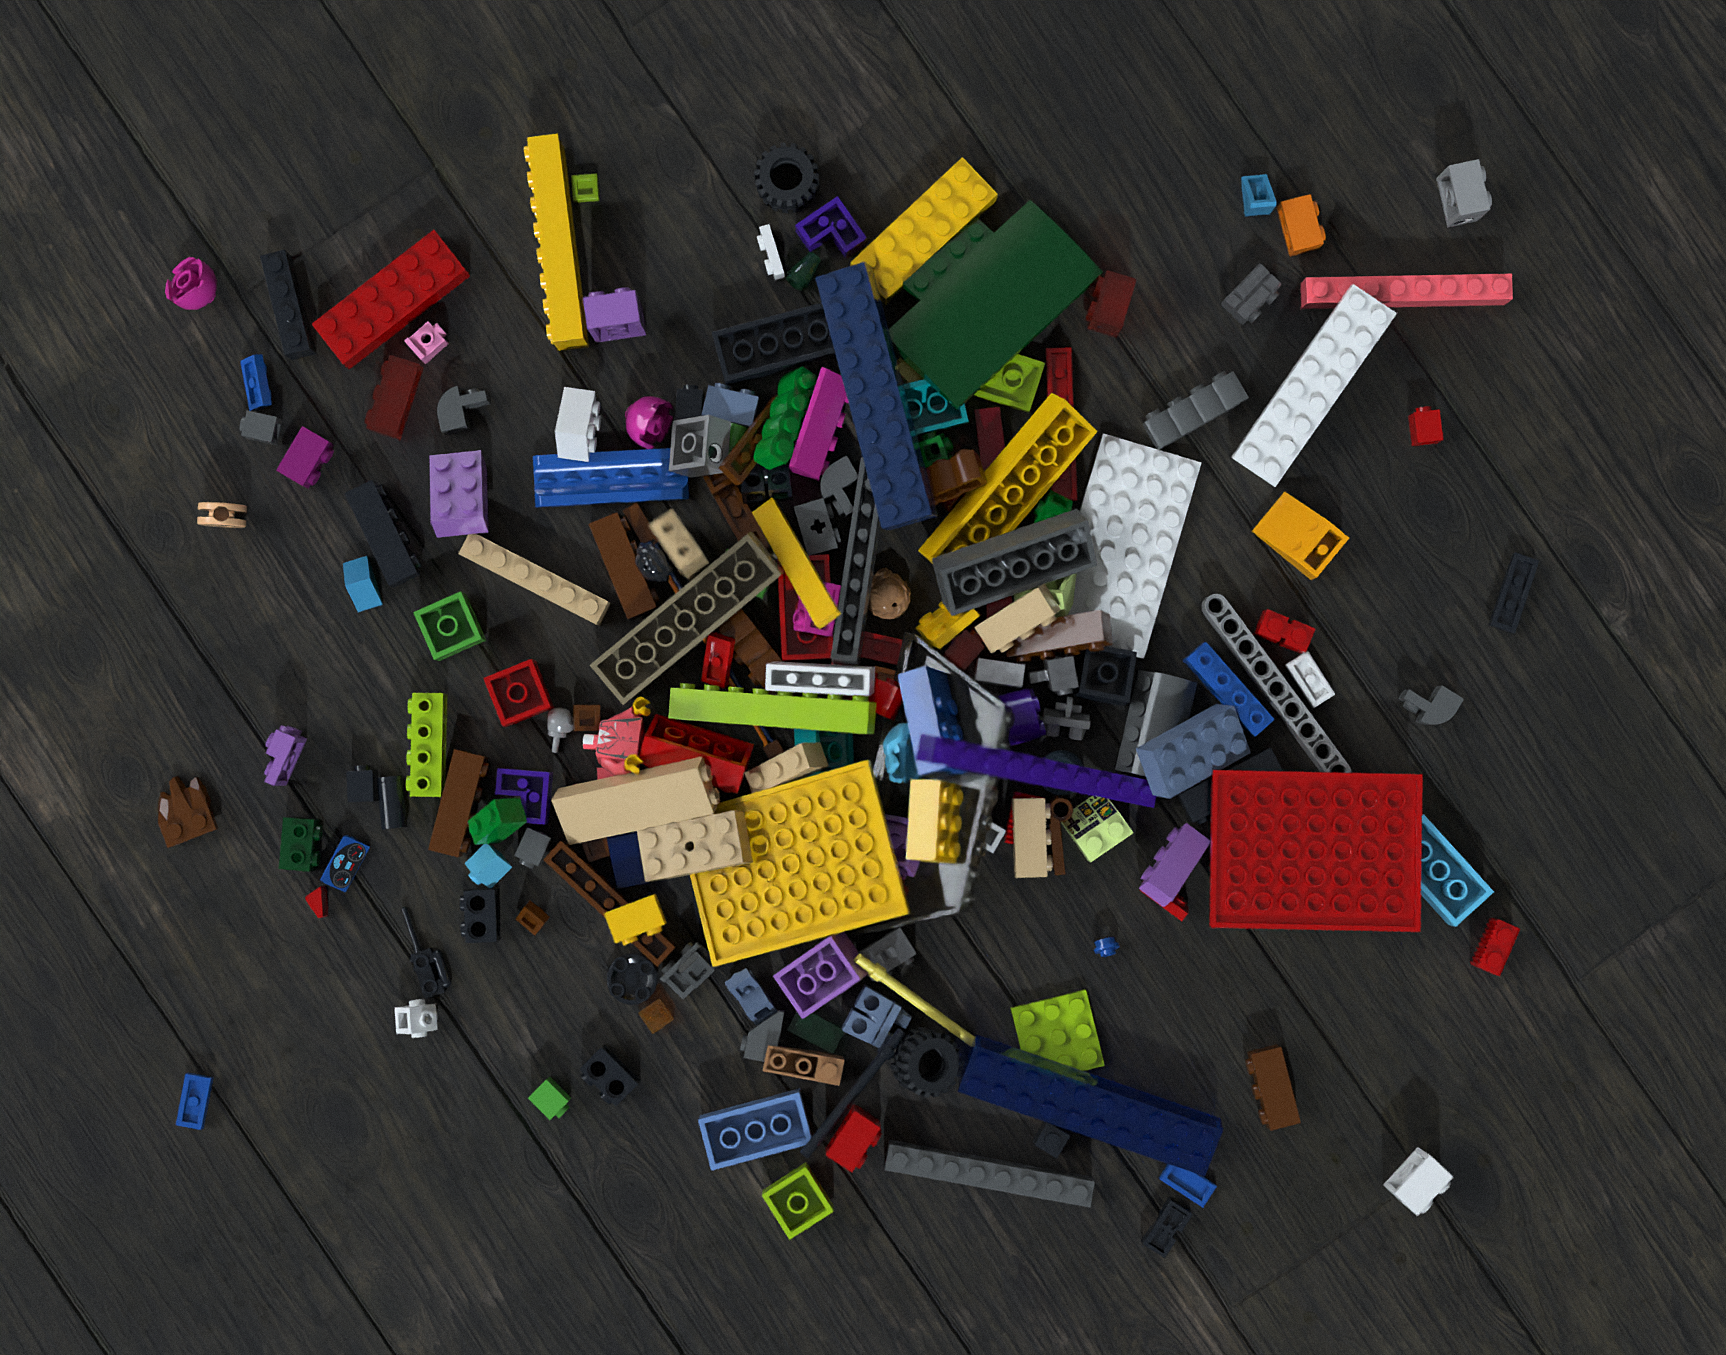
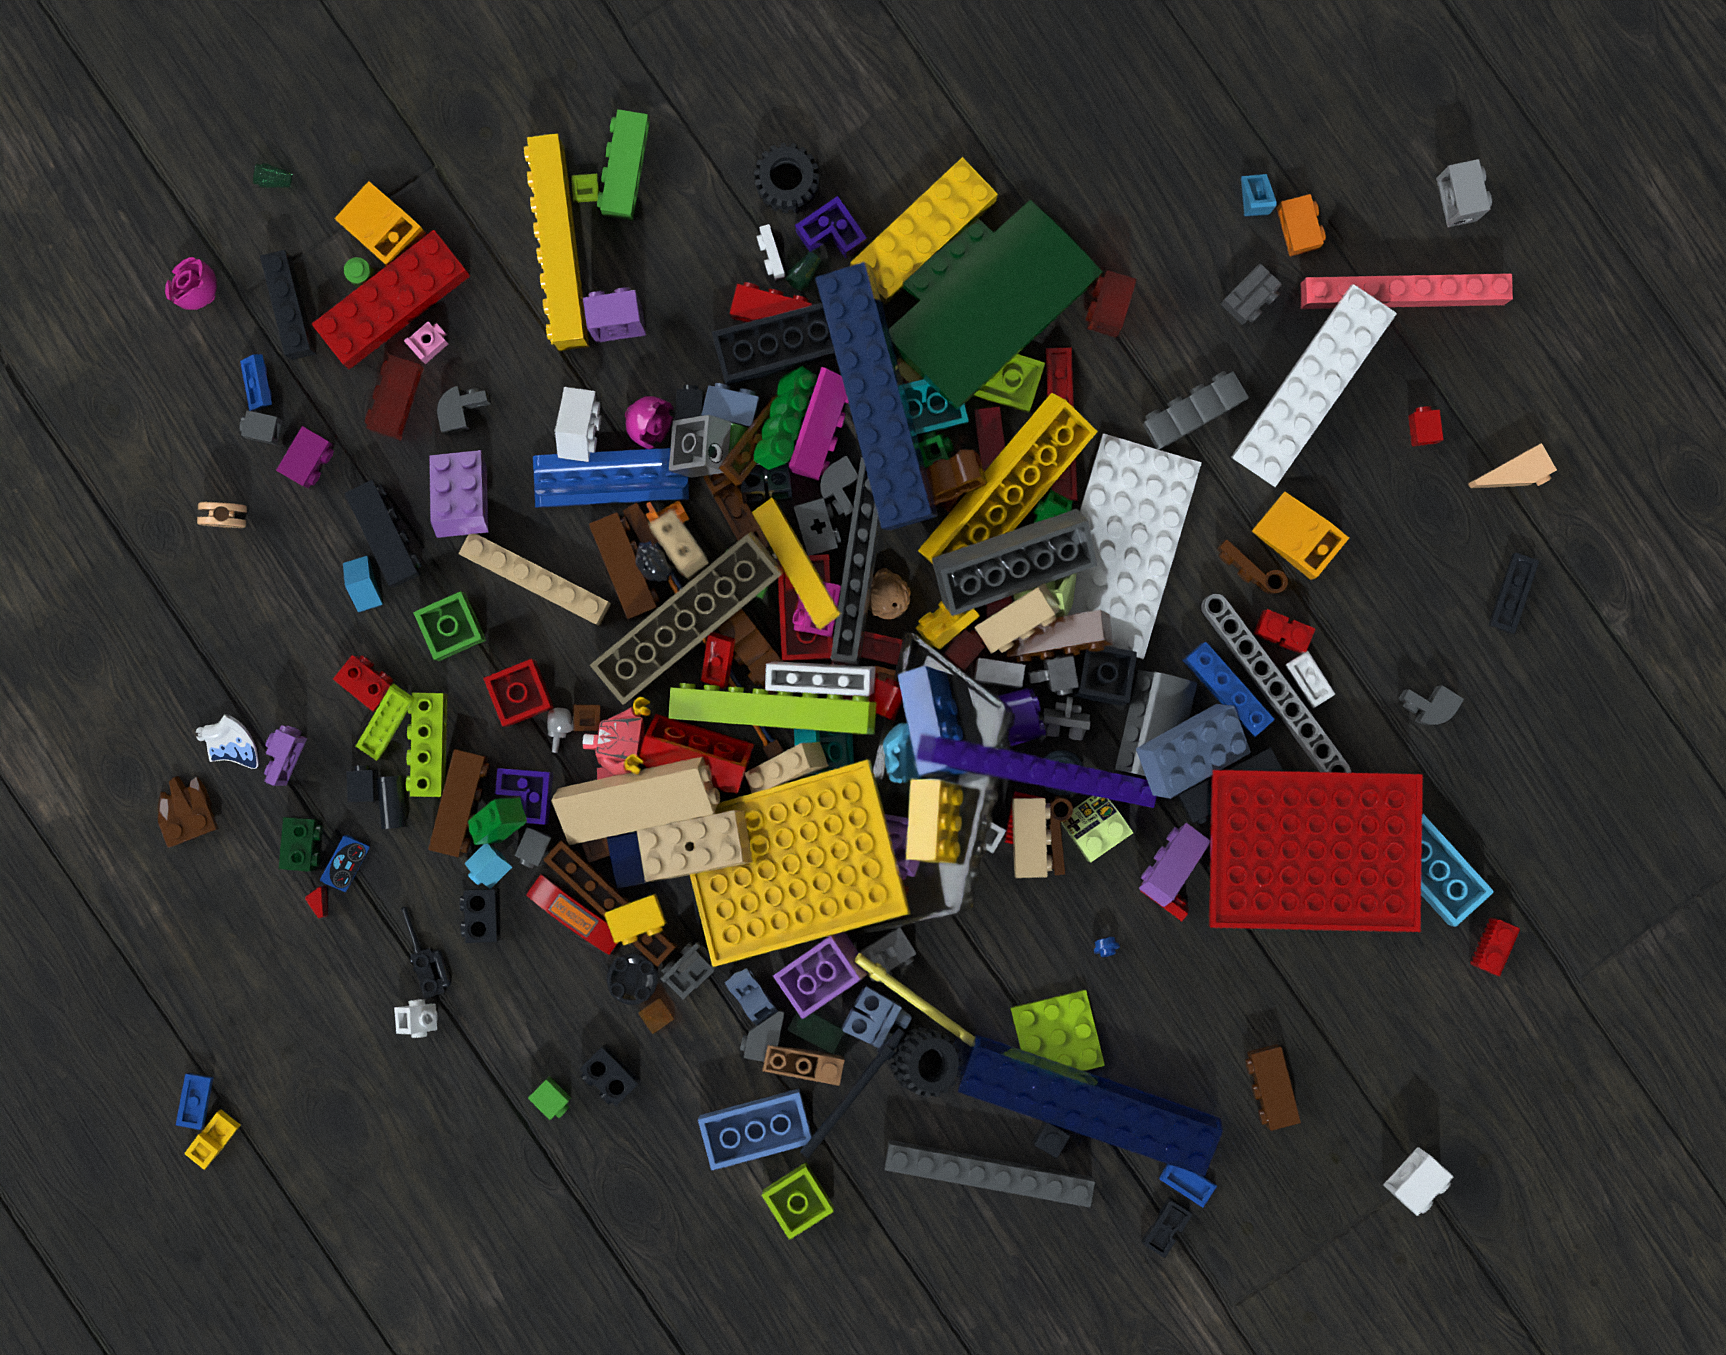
(212, 1139): none -> yellow slope
(229, 742): none -> white arm
(271, 177): none -> clear green cone
(358, 271): none -> bright green brick
(363, 681): none -> red brick
(379, 224): none -> light orange slope
(385, 722): none -> lime plate
(532, 917): reddish brown plate -> none
(572, 914): none -> red slope
(624, 164): none -> bright green brick
(676, 507): none -> orange bracket
(755, 304): none -> red slope
(853, 1138): red brick -> none
(1248, 571): none -> reddish brown plate
(1520, 471): none -> light nougat slope

